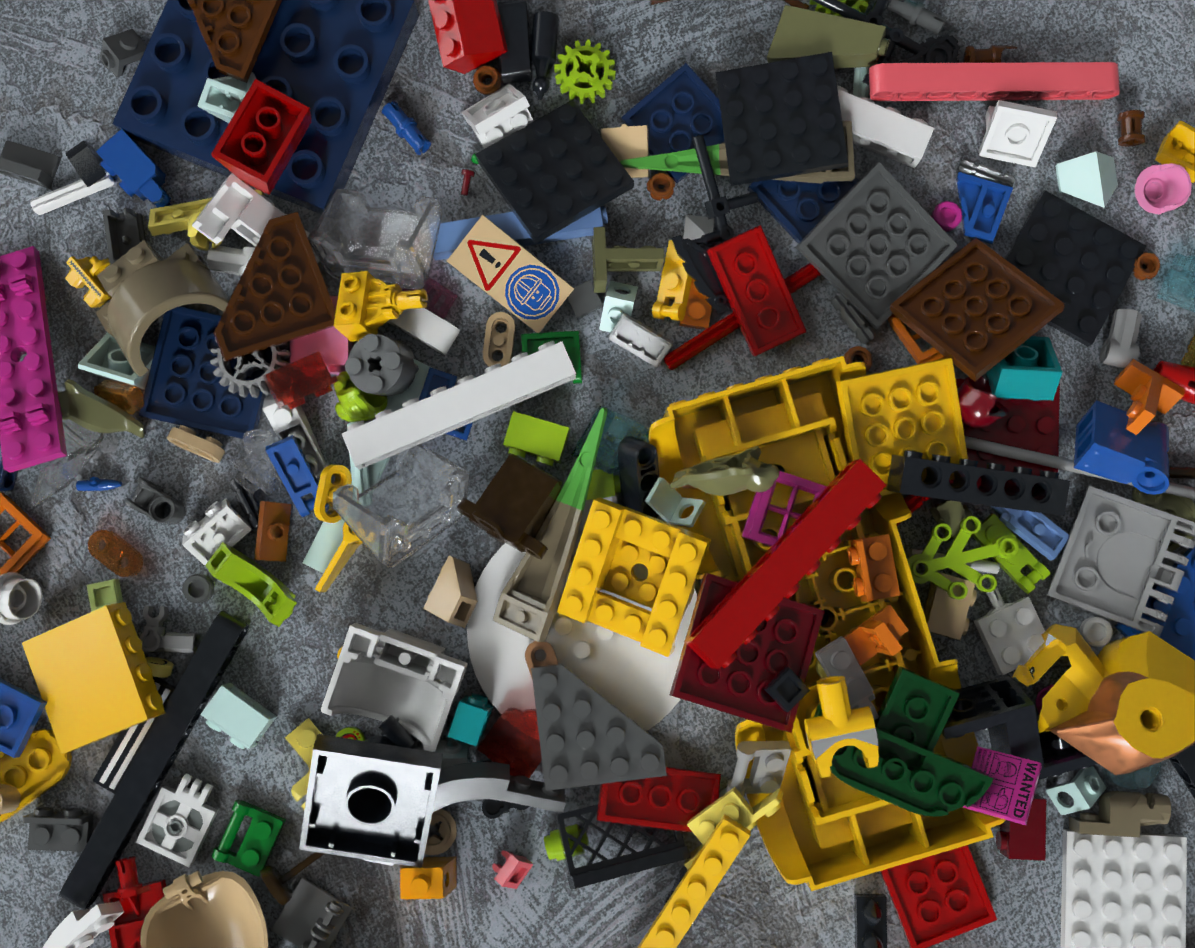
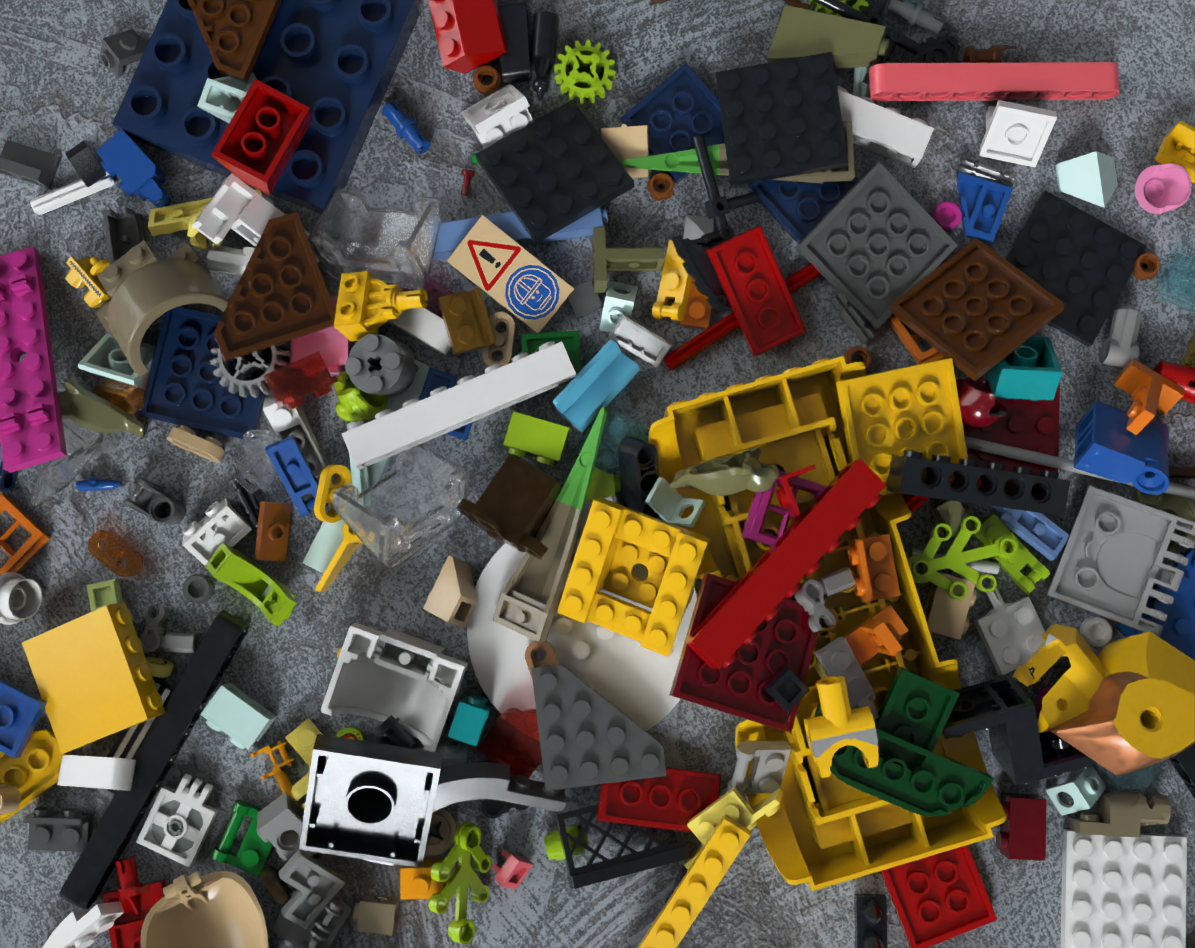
(96, 772): none -> white beam
(278, 769): none -> light orange piece
(278, 817): none -> light grey brick
(315, 887): none -> light grey plate
(377, 914): none -> dark tan brick
(466, 321): none -> pearl gold plate
(466, 844): none -> lime plant
(595, 386): none -> medium azure panel
(785, 493): none -> red bracket
(811, 595): none -> light grey bar
(1012, 787): dark pink tile -> none
(1131, 128): reddish brown bush -> none

